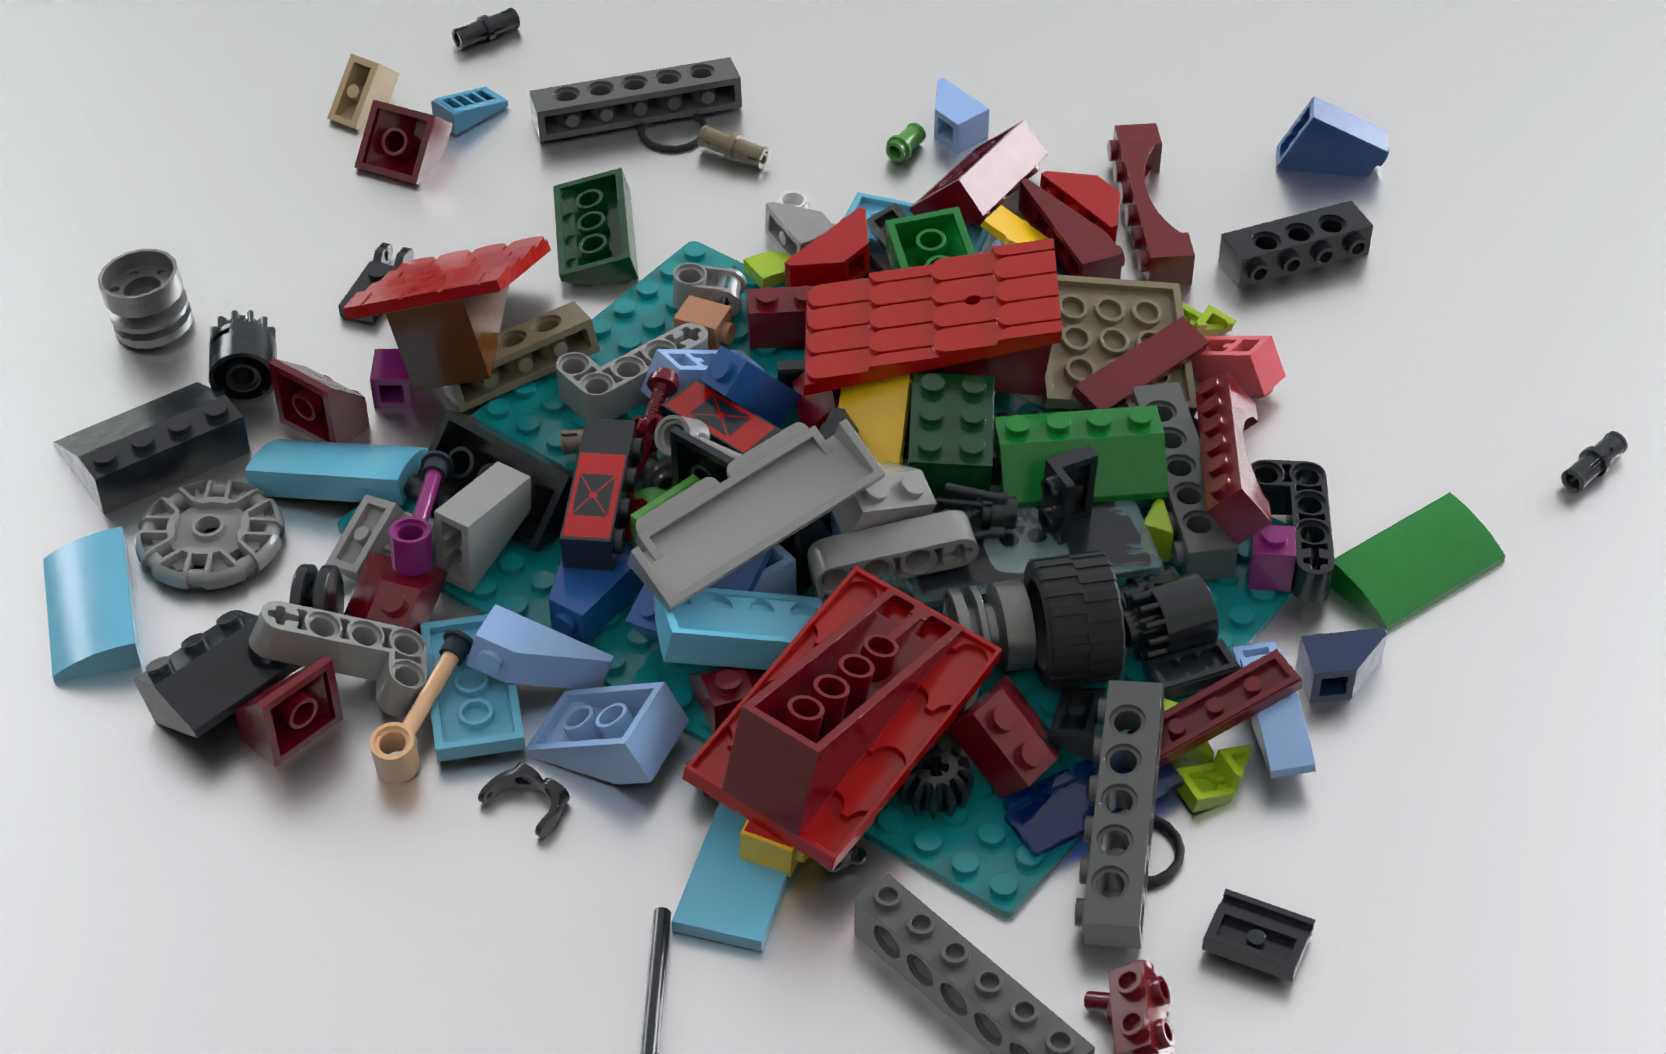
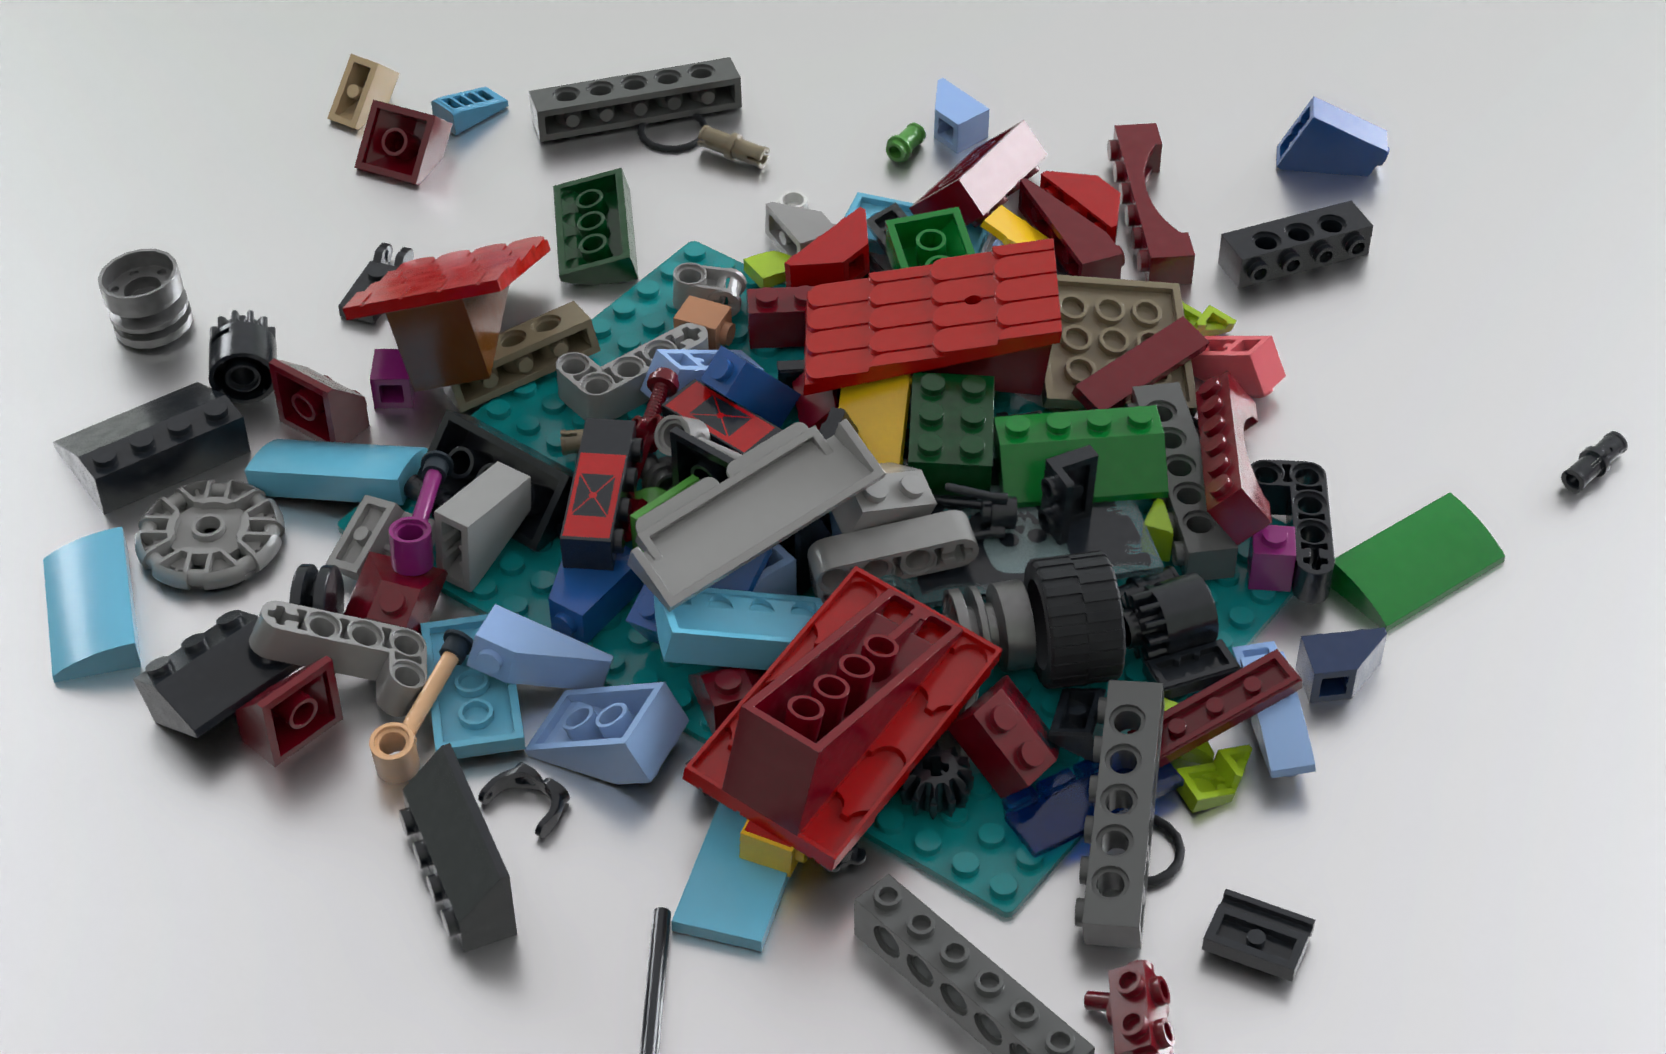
(458, 853): none -> black slope
(485, 28): black pin -> none

